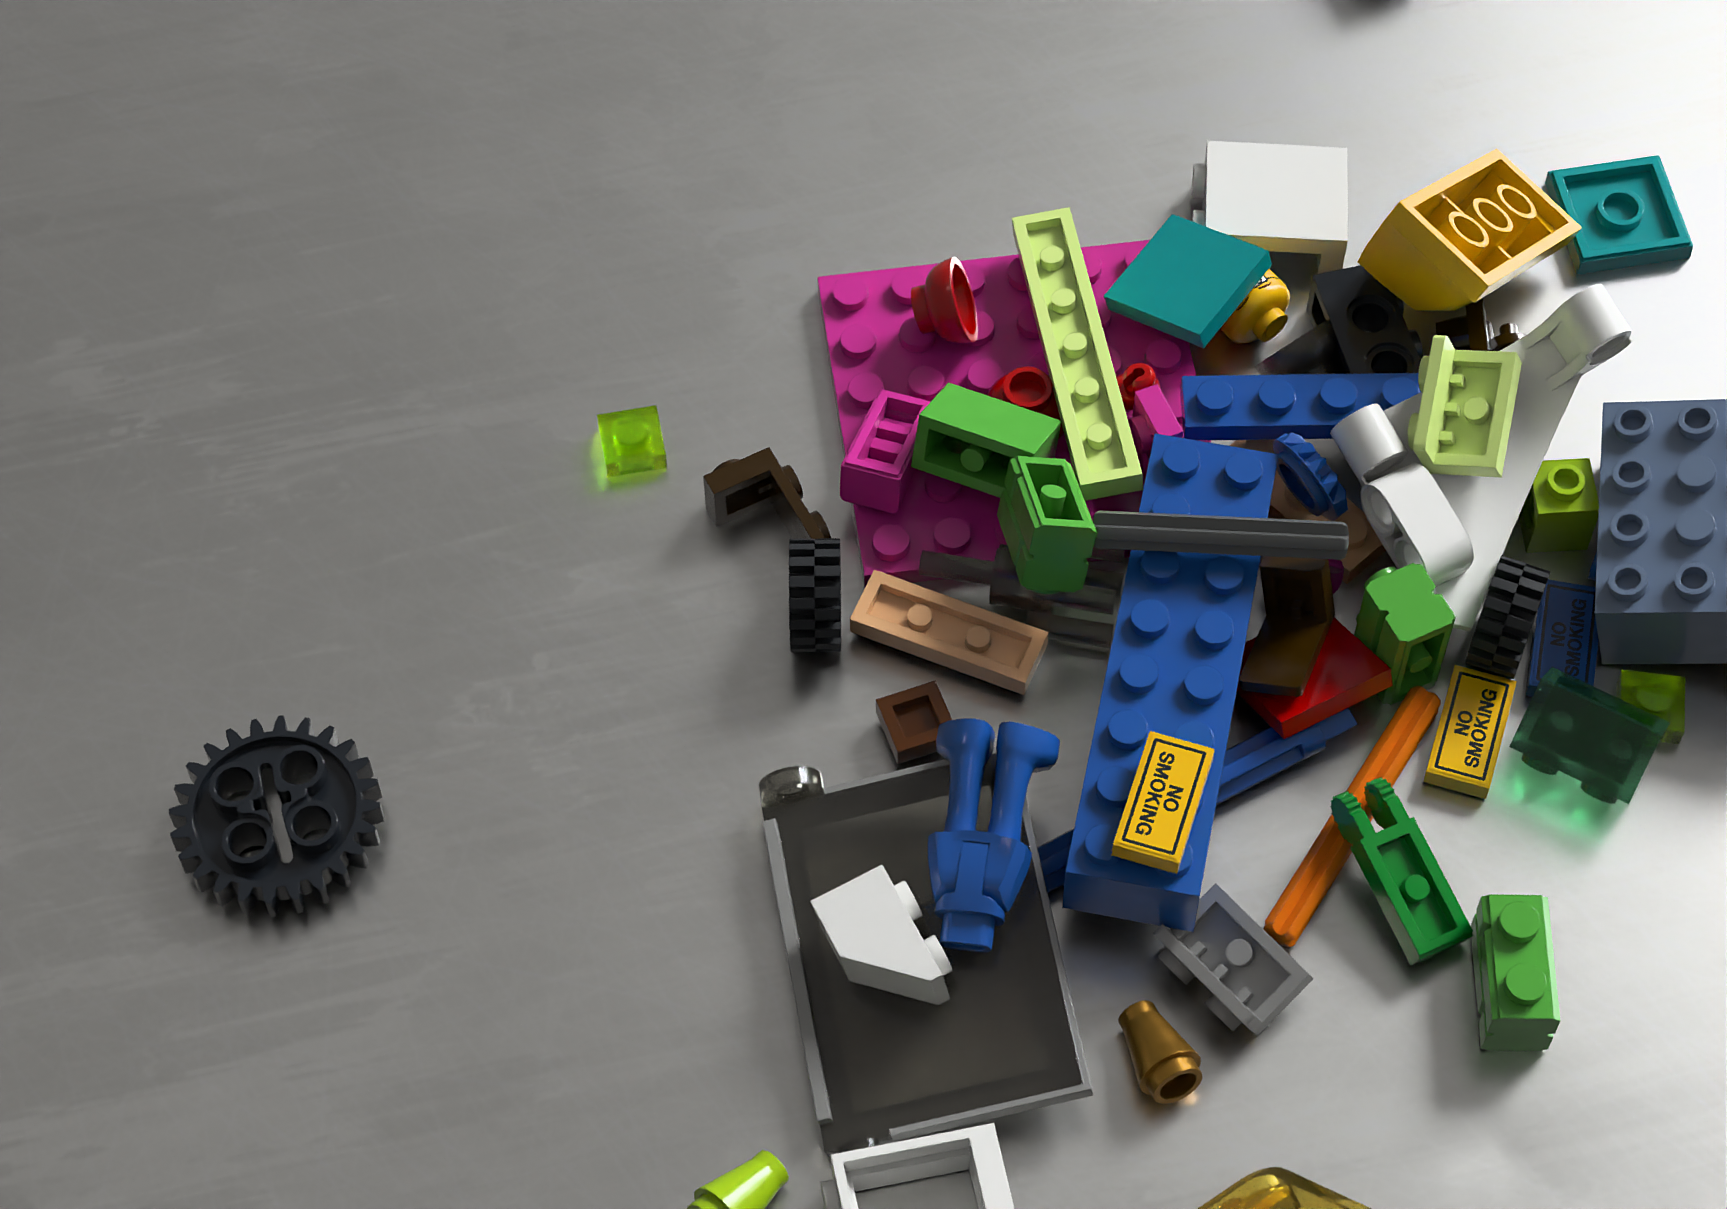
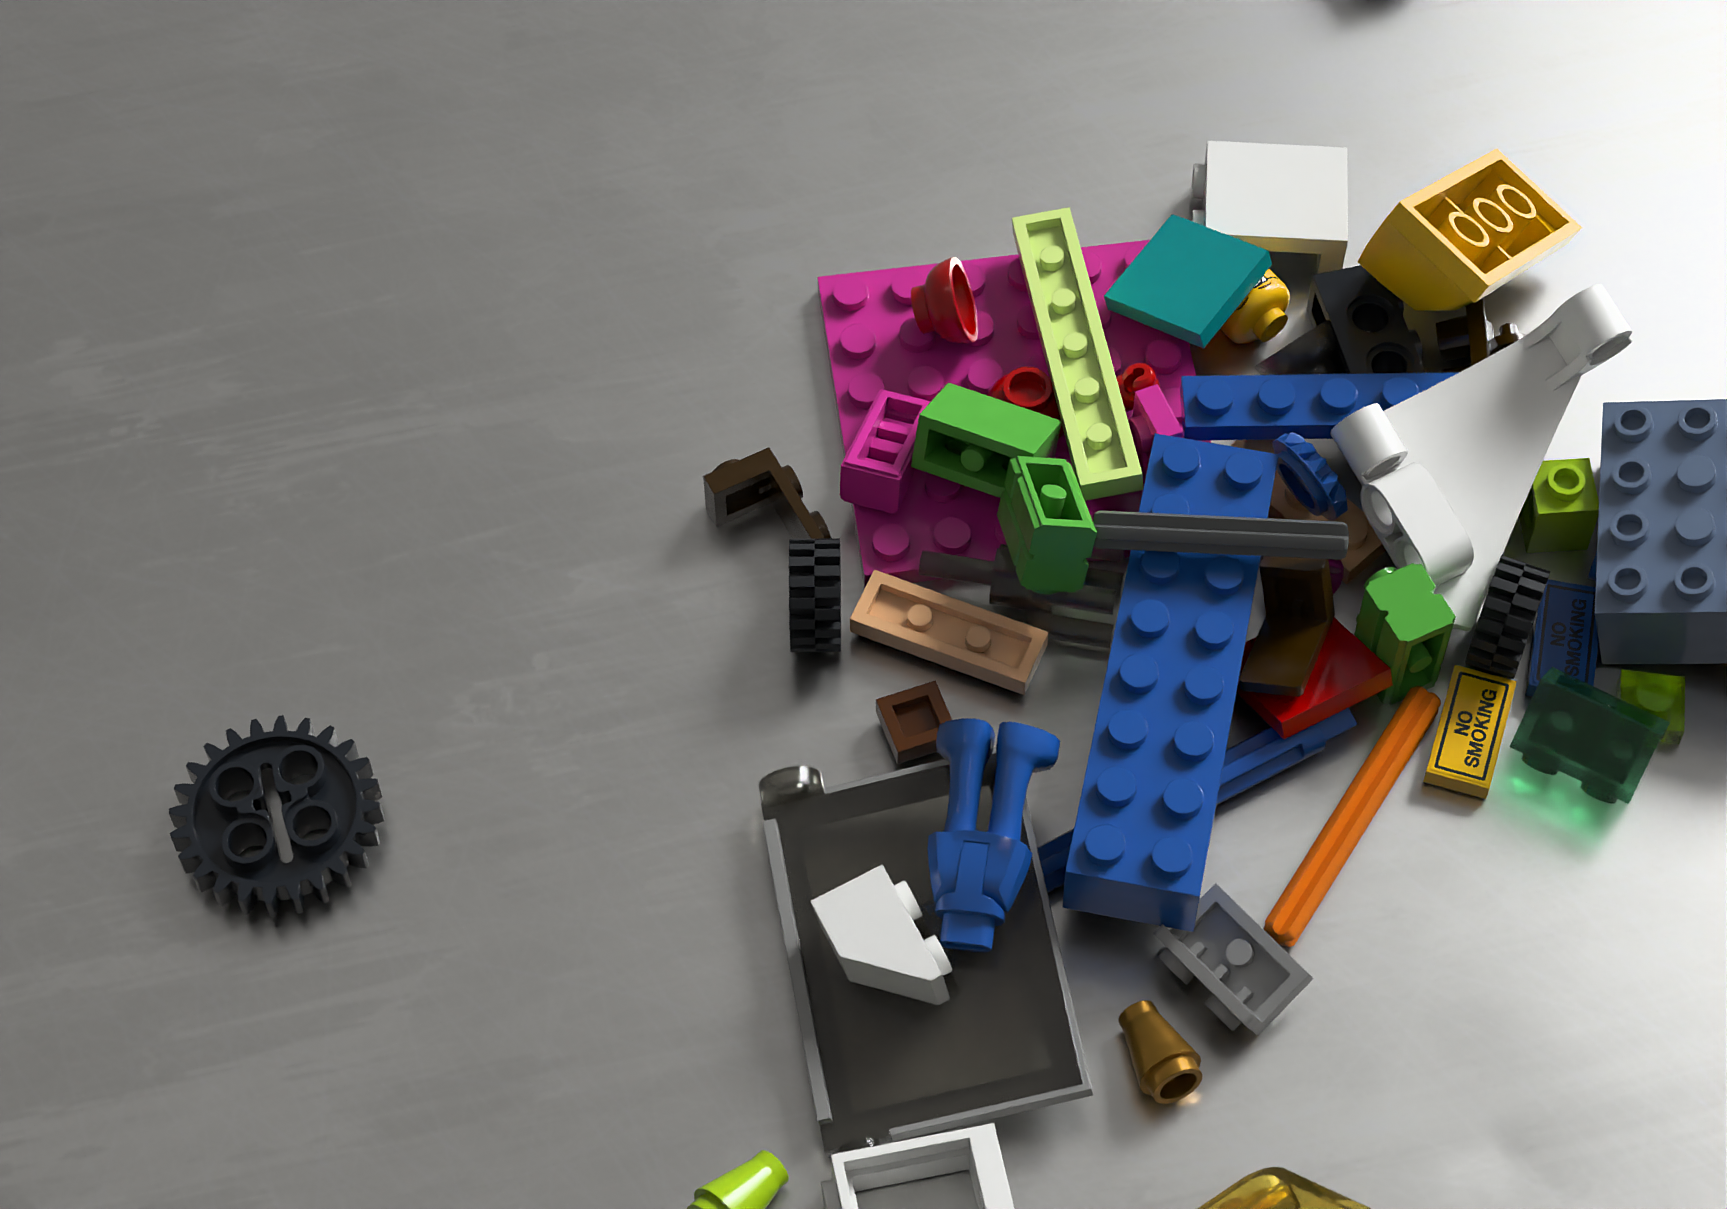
(632, 441): clear neon green plate -> none
(1163, 802): yellow tile -> none
(1402, 872): green hinge -> none
(1464, 410): yellowish green bracket -> none
(1515, 973): bright green brick -> none
(1623, 212): teal tile -> none

